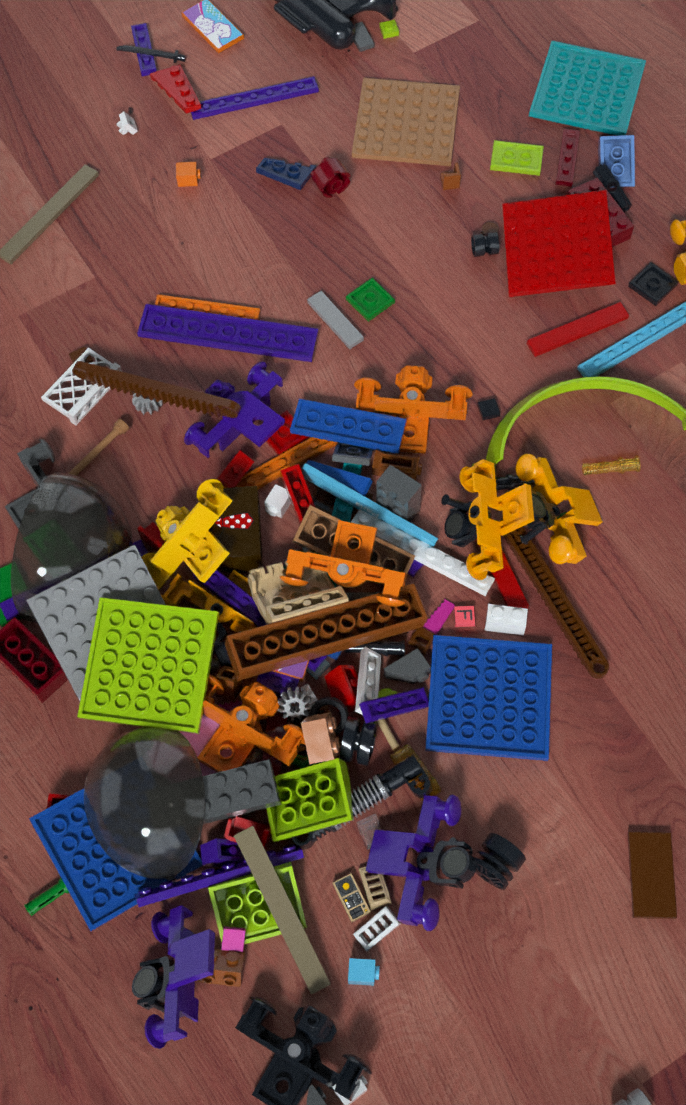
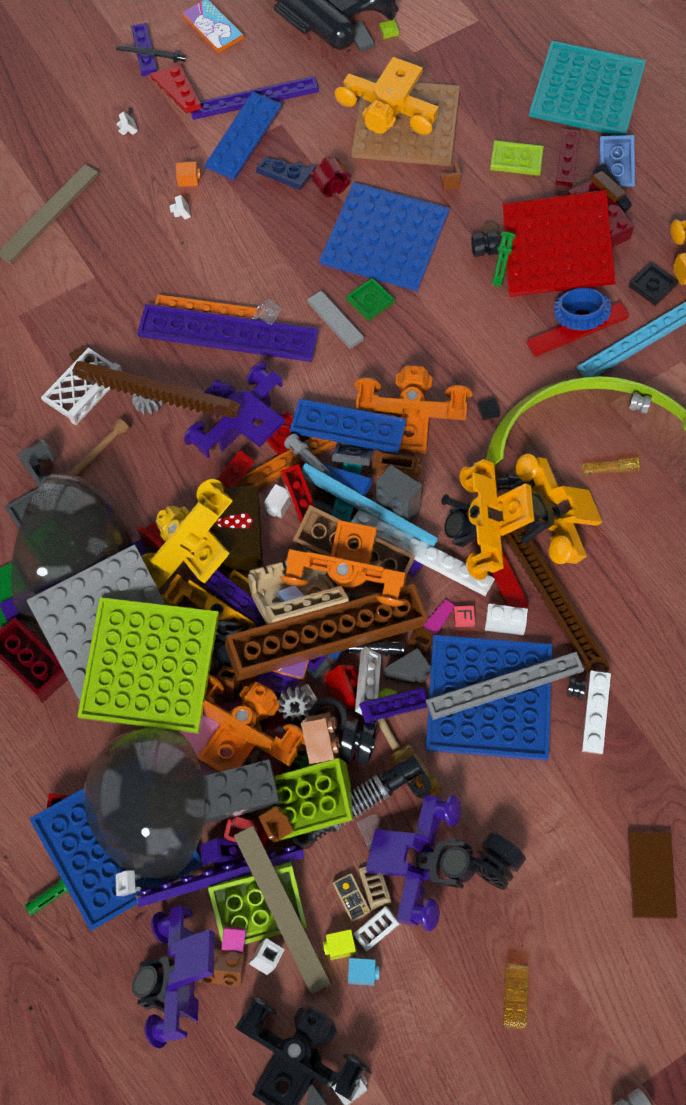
(126, 883): none -> white tile
(181, 208): none -> white tile
(228, 628): none -> black piece
(243, 136): none -> blue plate
(266, 956): none -> white brick
(267, 311): none -> clear panel
(276, 824): none -> dark orange panel
(289, 593): none -> light blue tile
(302, 452): none -> light grey pin
(339, 945): none -> neon yellow brick
(385, 236): none -> blue plate
(390, 98): none -> light orange piece
(504, 685): none -> light grey tile
(506, 250): none -> green pin
(515, 996): none -> clear yellow beam
(576, 688): none -> black wheel
(582, 300): none -> blue gear
(596, 712): none -> white plate
(604, 182): none -> reddish brown tile
(640, 402): none -> light grey wheel

